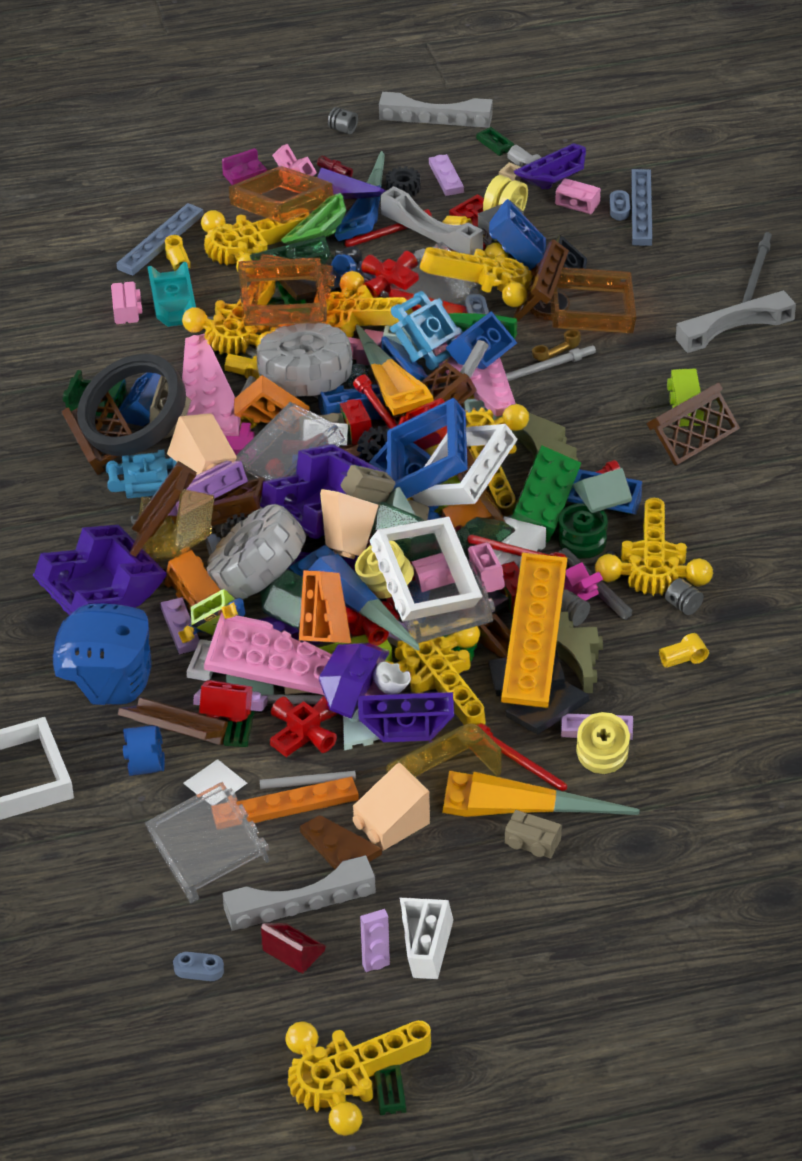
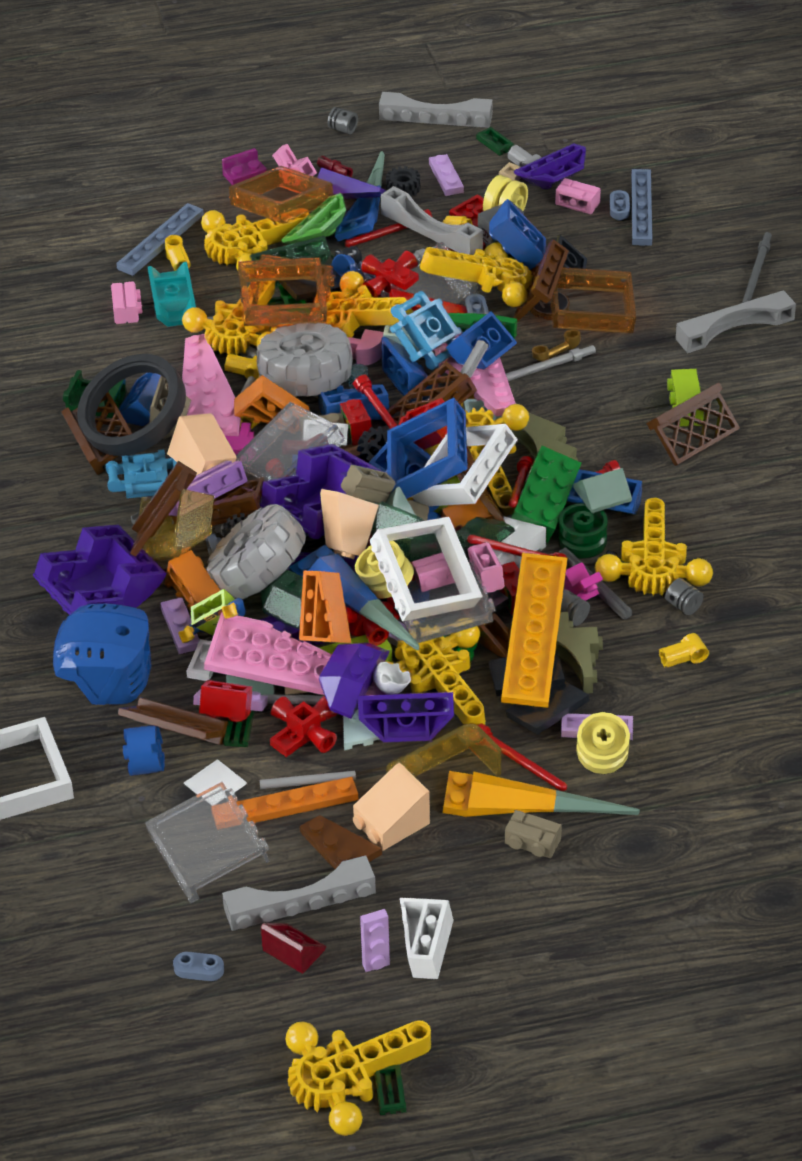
(397, 386): light orange plate -> none
(523, 467): none -> red piece

